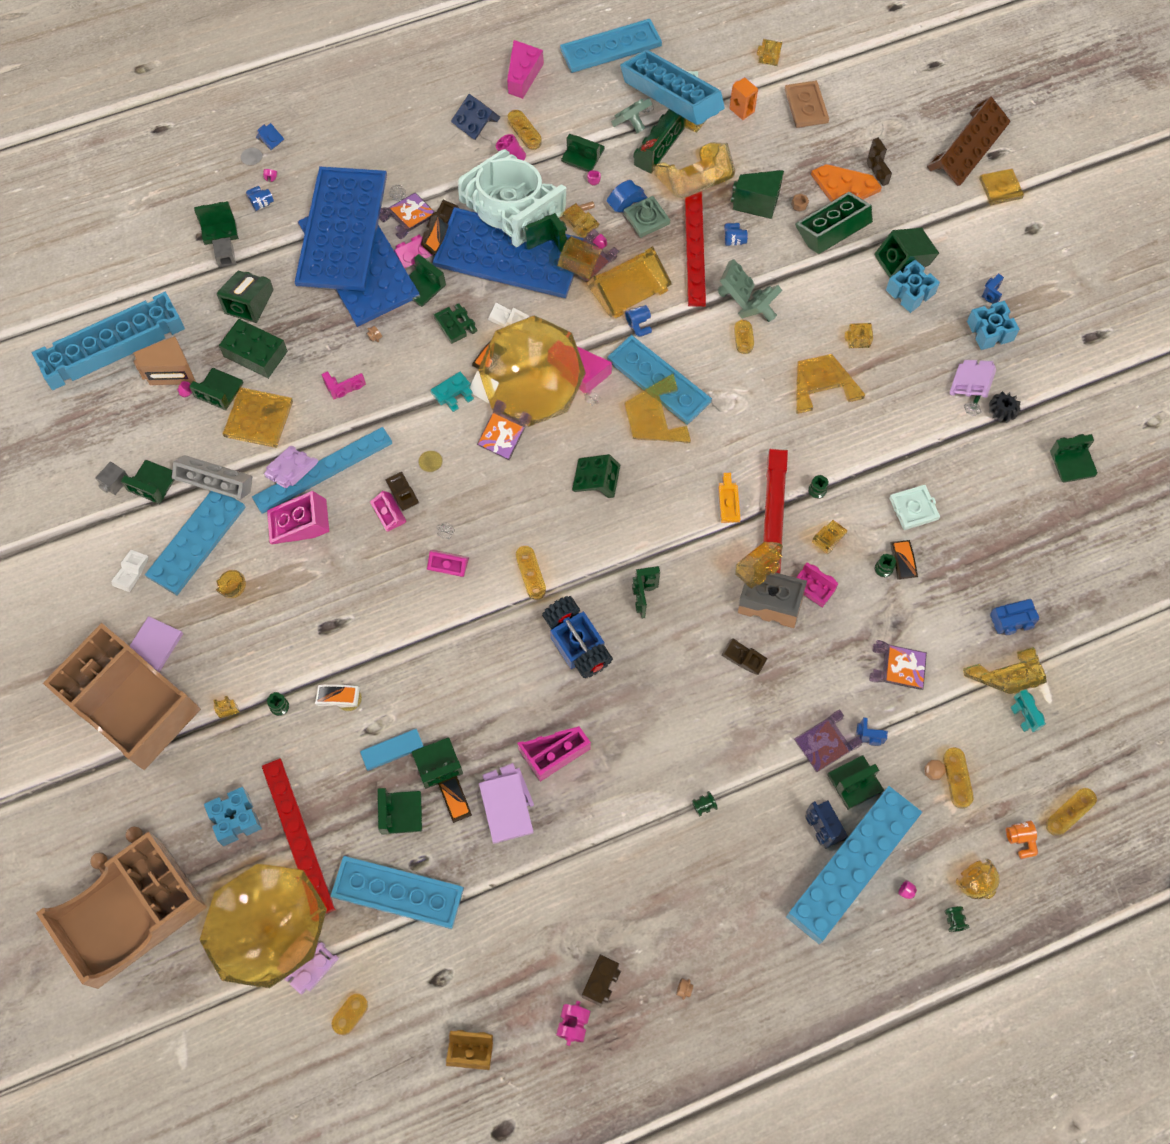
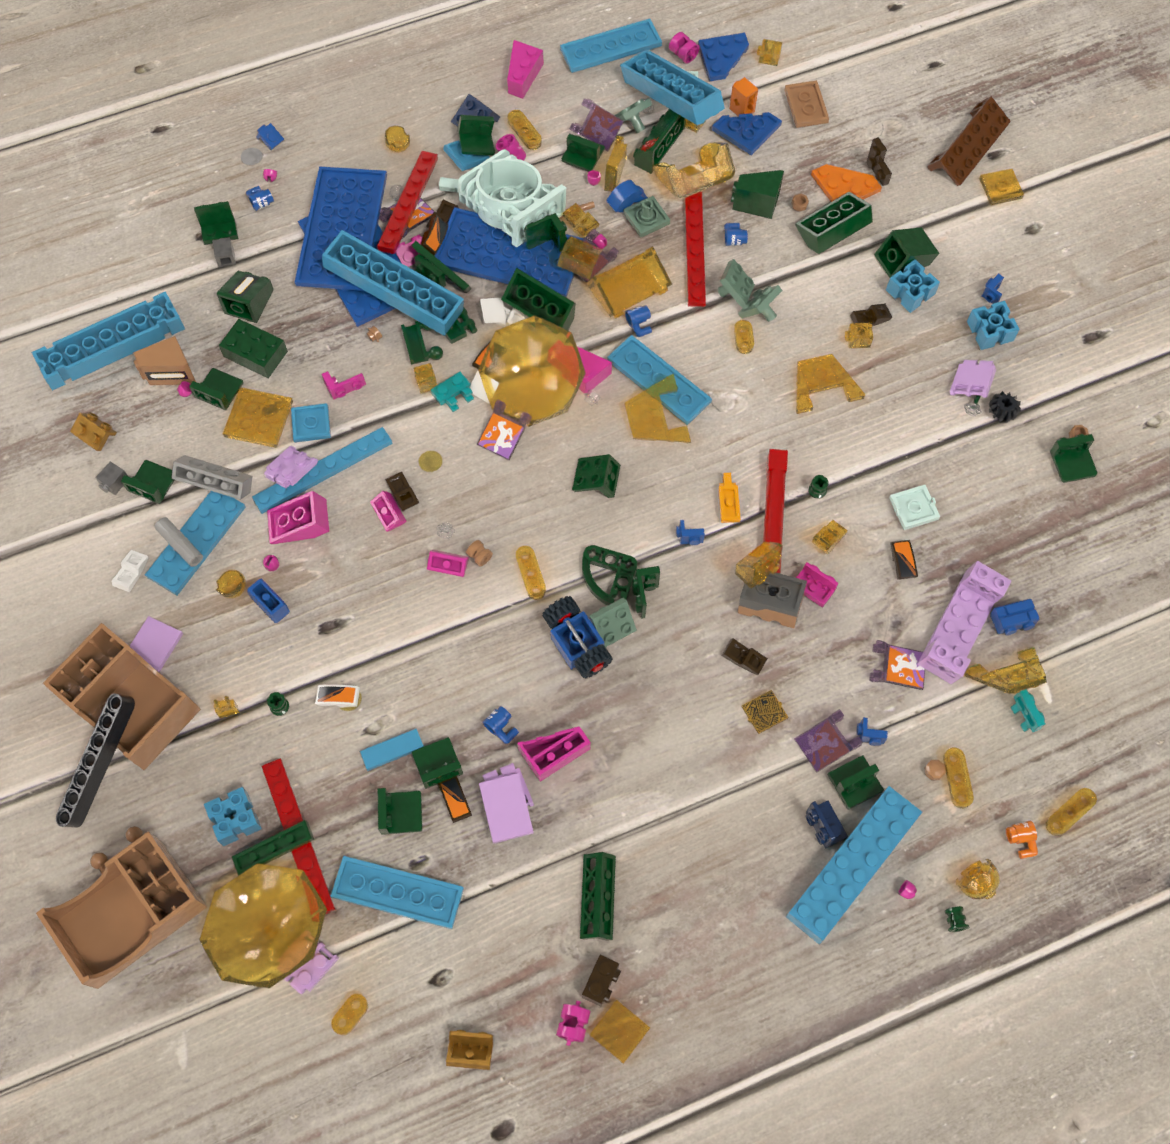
(92, 430): none -> pearl gold bracket
(95, 761): none -> black beam
(178, 541): none -> light grey axle
(268, 600): none -> blue brick
(273, 847): none -> dark green tile
(274, 563): none -> dark pink hinge
(310, 422): none -> dark azure plate
(392, 282): none -> dark azure brick
(396, 139): none -> clear yellow hair
(407, 202): none -> red plate
(416, 346): none -> dark green gear
(425, 377): none -> clear yellow brick
(436, 262): none -> dark green tile
(448, 184): none -> light aqua bar
(463, 161): none -> dark azure plate
(475, 135): none -> dark green bracket
(479, 553): none -> medium nougat wheel
(493, 310): none -> white sticker
(497, 721): none -> blue piece
(538, 299): none -> dark green slope
(599, 125): none -> clear purple flag
(602, 895): none -> dark green fence
(613, 622): none -> sand green plate
(615, 164): none -> clear yellow piece
(619, 1031): none -> clear yellow tile
(622, 572): none -> dark green beam
(684, 47): none -> dark pink wheel
(684, 988): medium nougat plate -> none
(689, 536): none -> blue bracket
(704, 804): dark green bush -> none
(722, 54): none -> blue plate
(747, 131): none -> blue plate
(764, 712): none -> clear yellow piece
(875, 315): none -> dark brown slope
(881, 566): dark green bush -> none
(962, 622): none -> lavender plate
(1078, 429): none -> medium nougat tile

